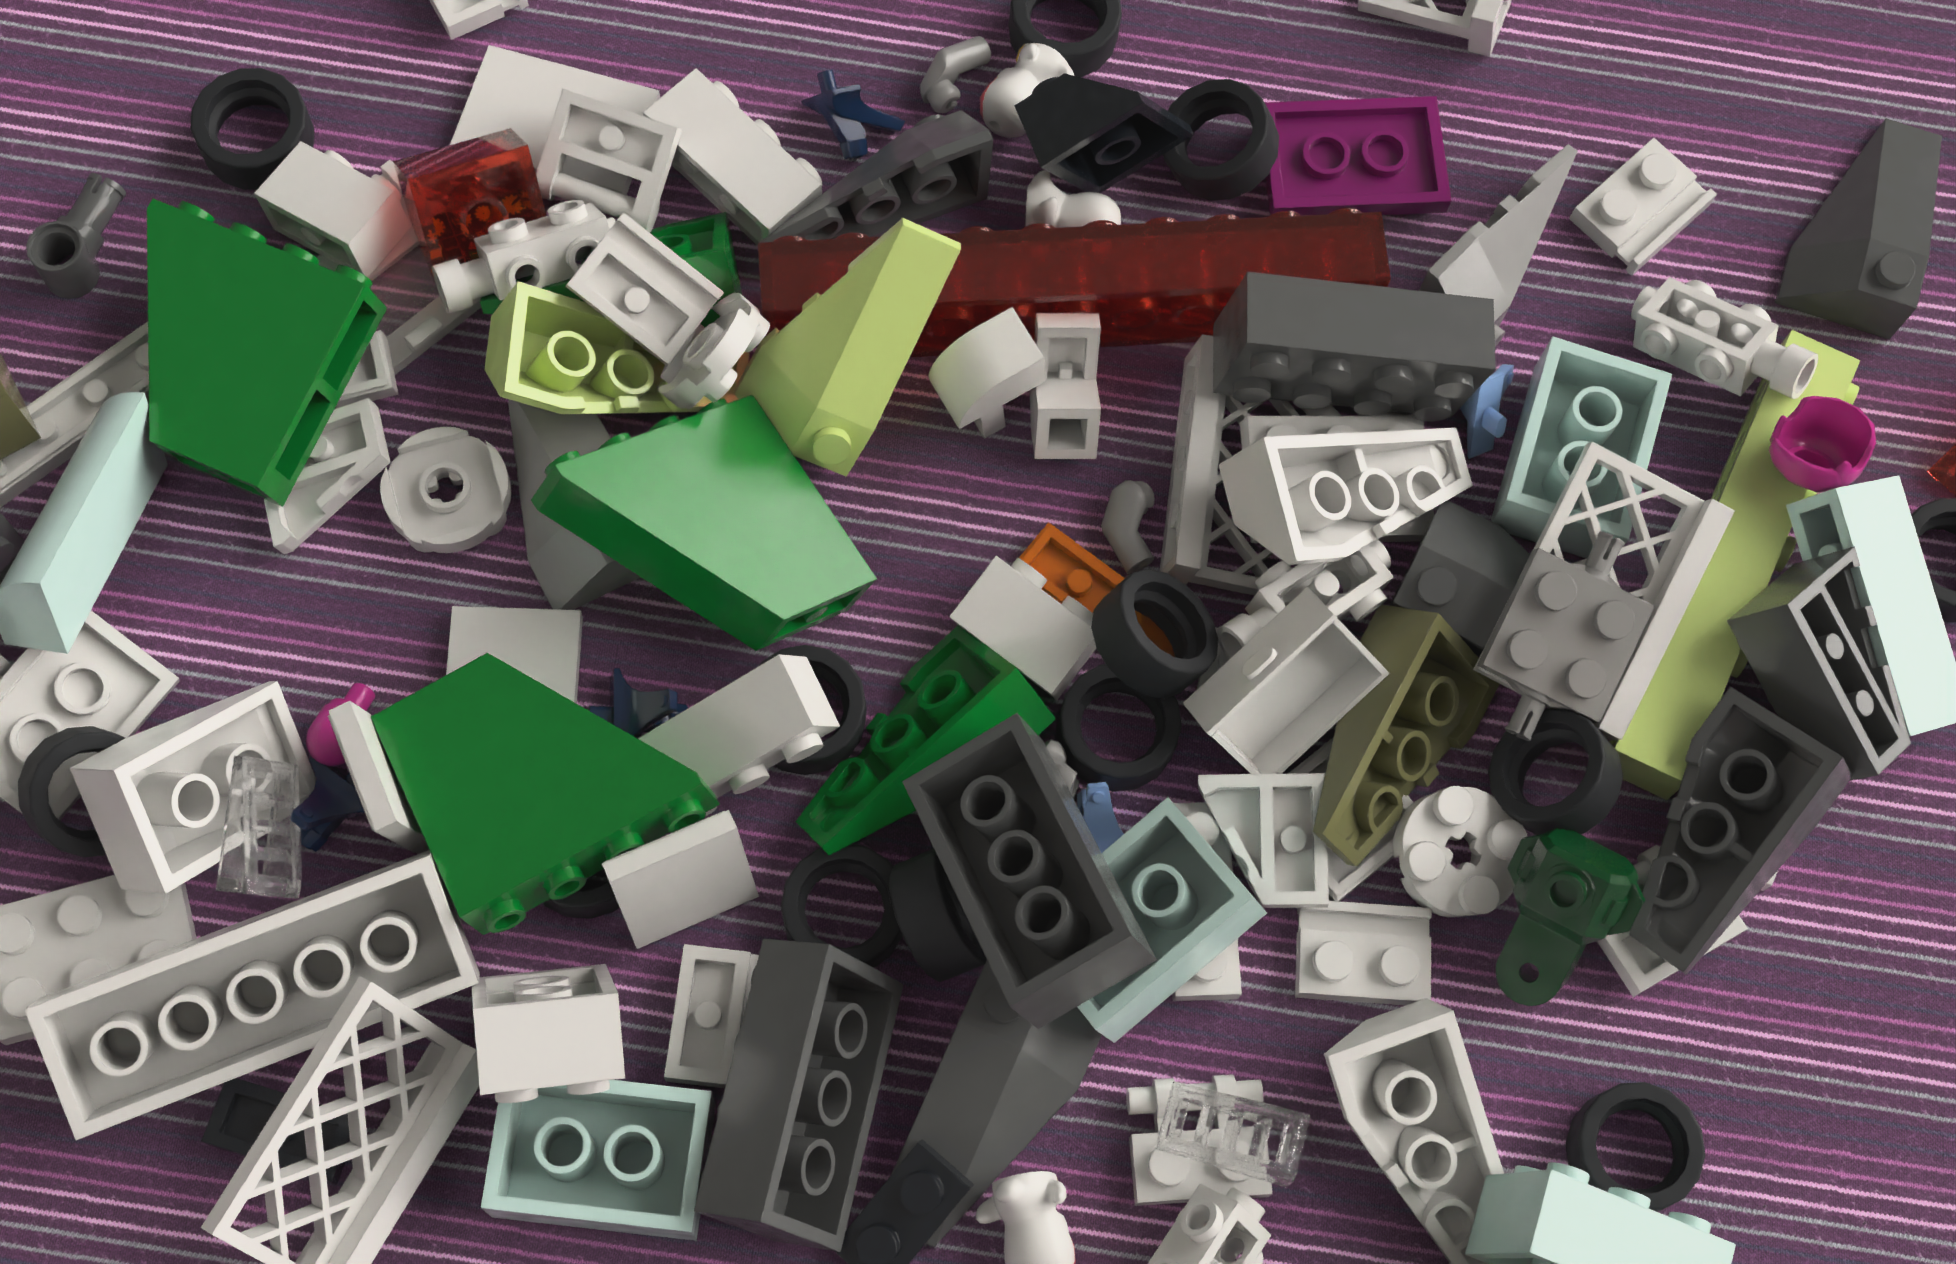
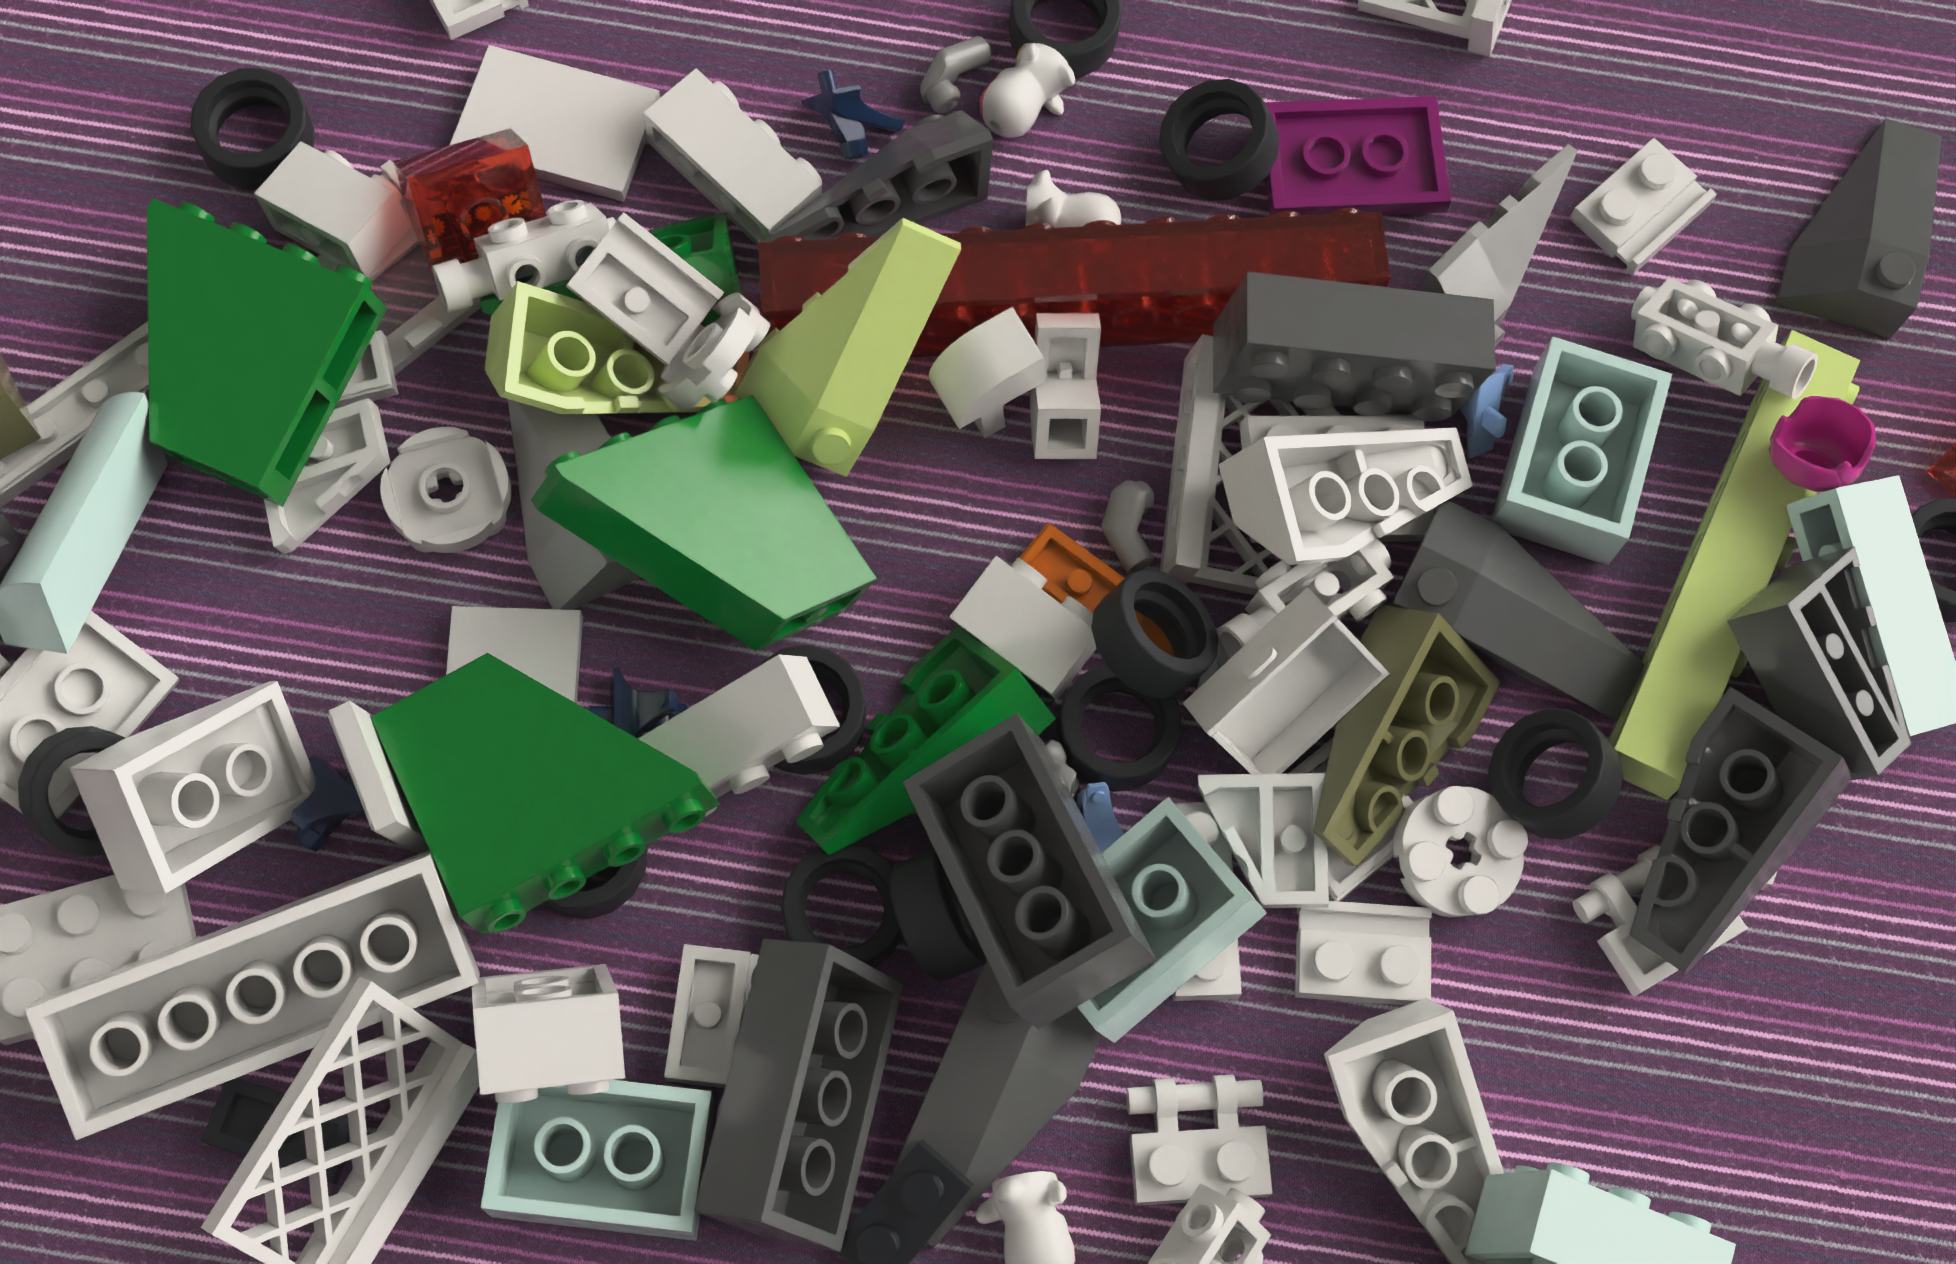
(77, 236): dark grey pin -> none
(239, 847): clear slope -> none
(320, 736): dark pink cylinder -> none
(612, 141): white plate -> none
(681, 879): white tile -> none
(1096, 130): black slope -> none
(1265, 1115): clear slope -> none
(1565, 635): light grey plate -> none
(1566, 898): dark green piece -> none
(1664, 1107): black tyre -> none
(1671, 575): white fence -> none

